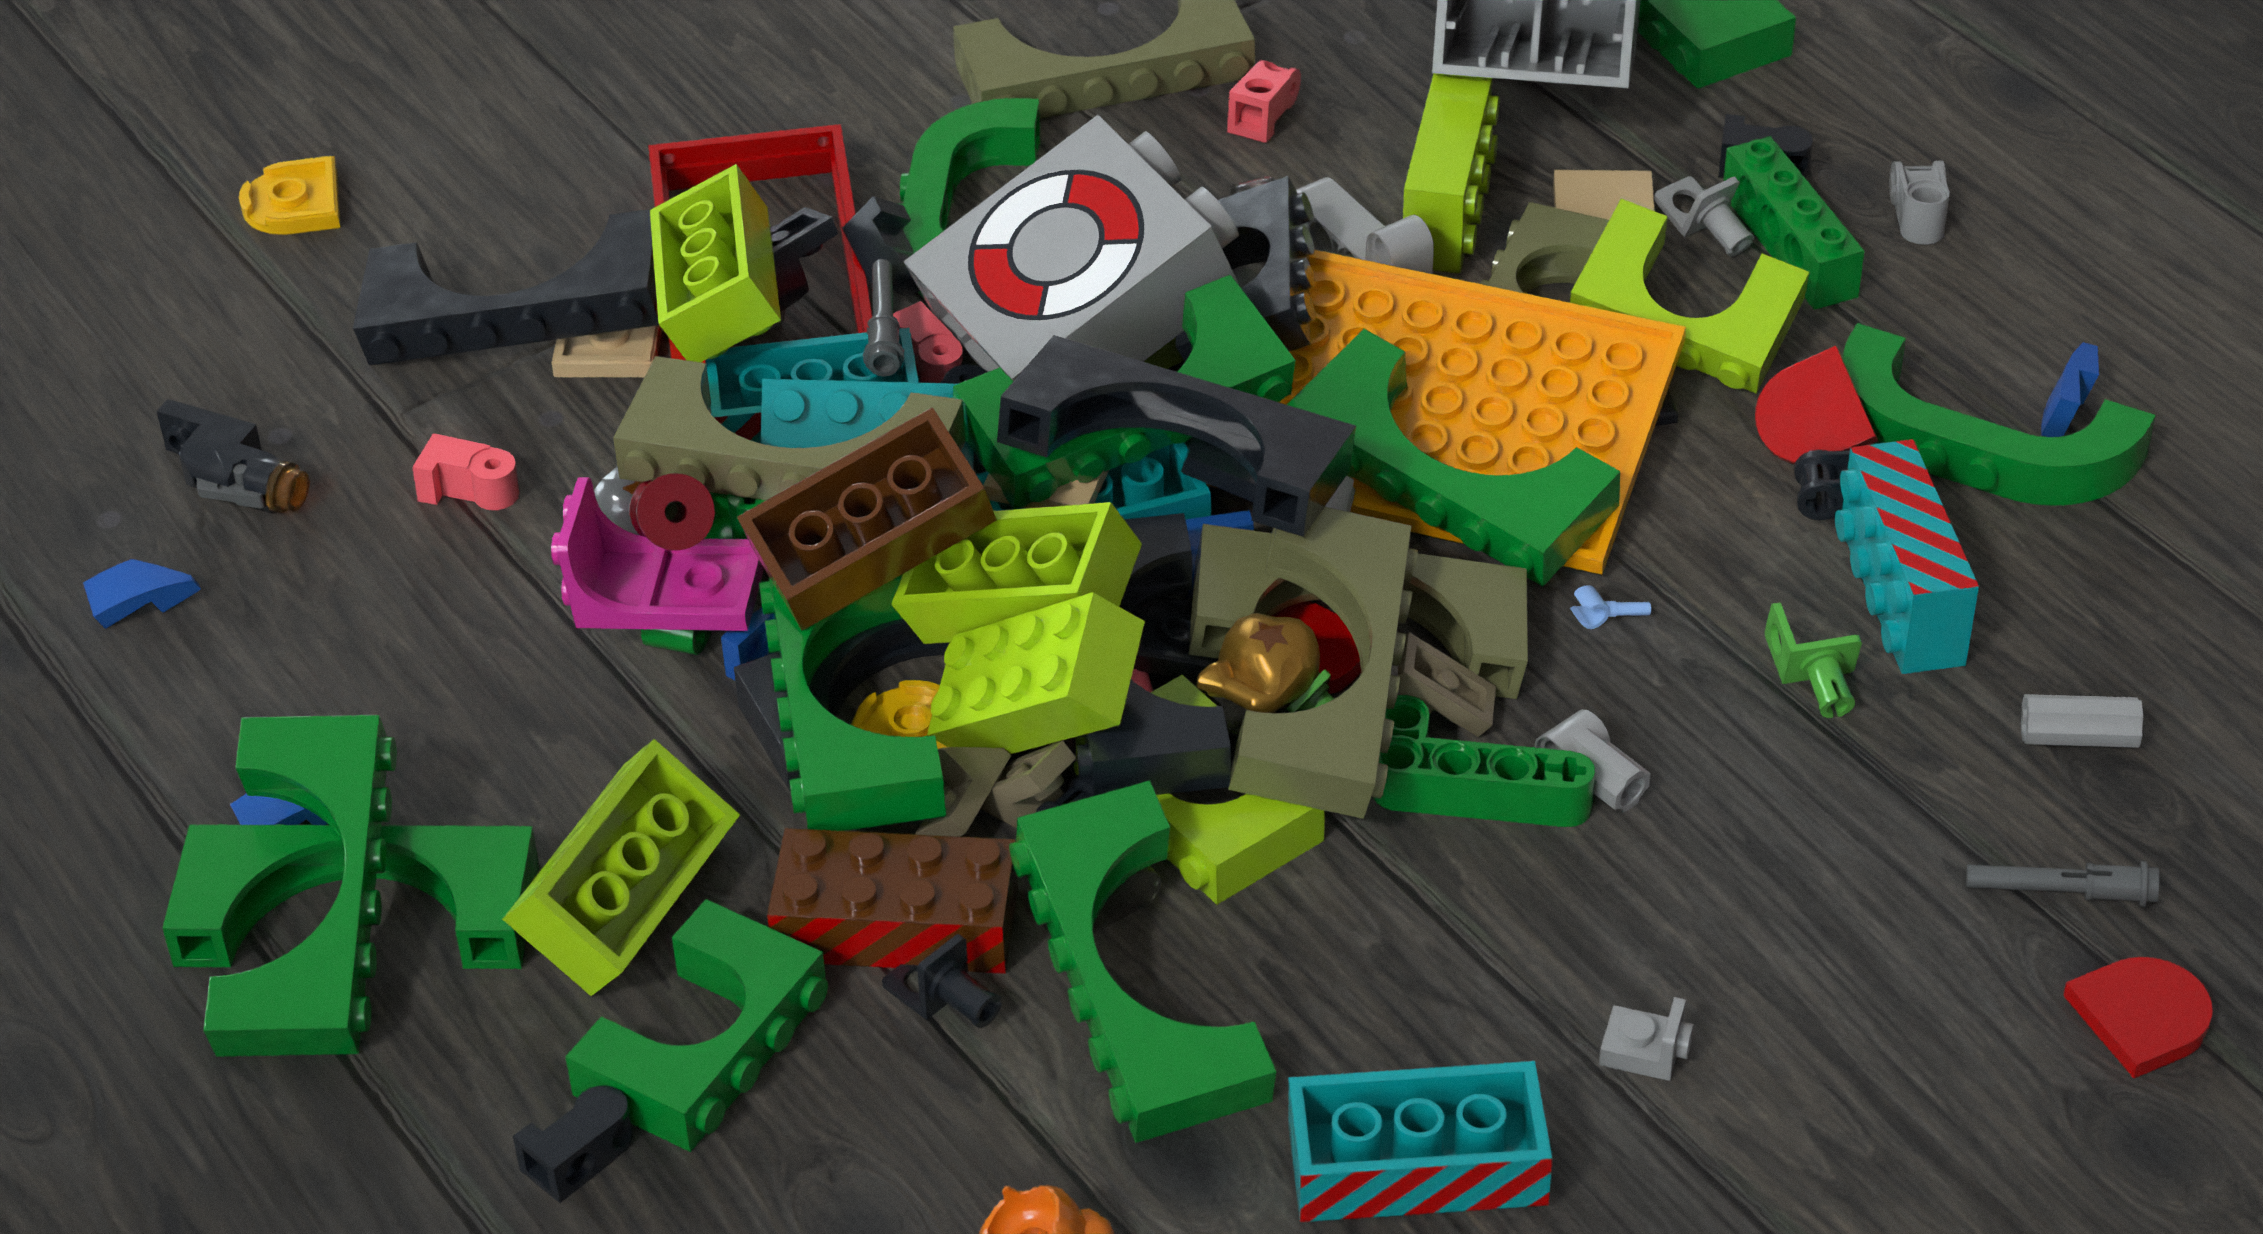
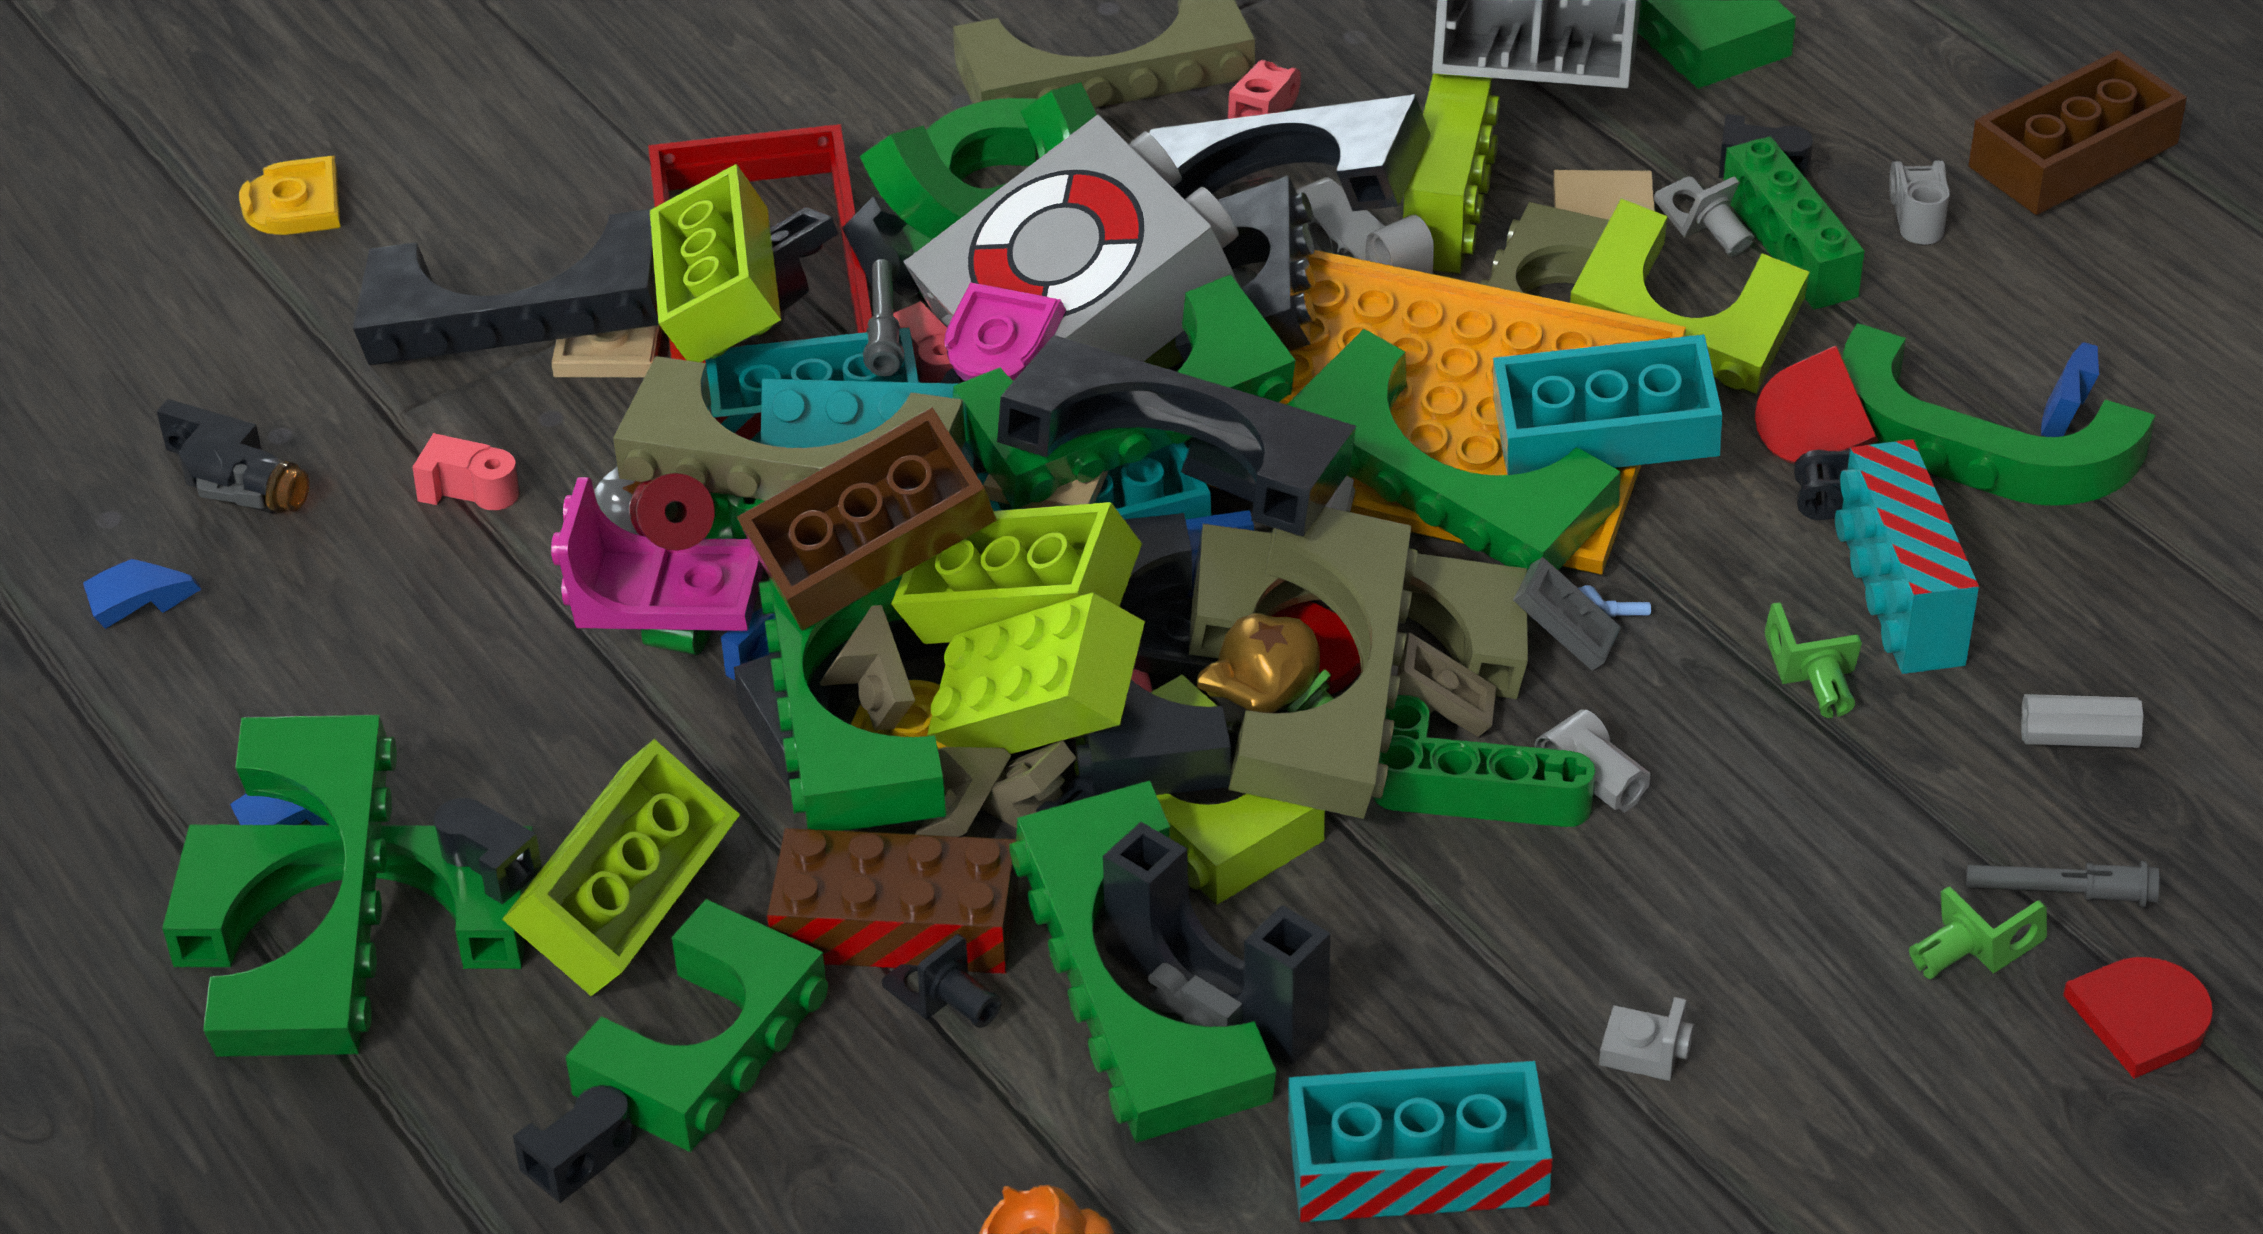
(489, 845): none -> black leg
(876, 666): none -> dark tan slope
(928, 194): none -> green arch
(999, 330): none -> dark pink tile
(1153, 923): none -> black arch
(1194, 1000): none -> dark grey plate
(1368, 142): none -> arch
(1567, 613): none -> dark grey plate
(1609, 400): none -> teal brick
(1970, 933): none -> bright green bracket
(2076, 132): none -> reddish brown brick

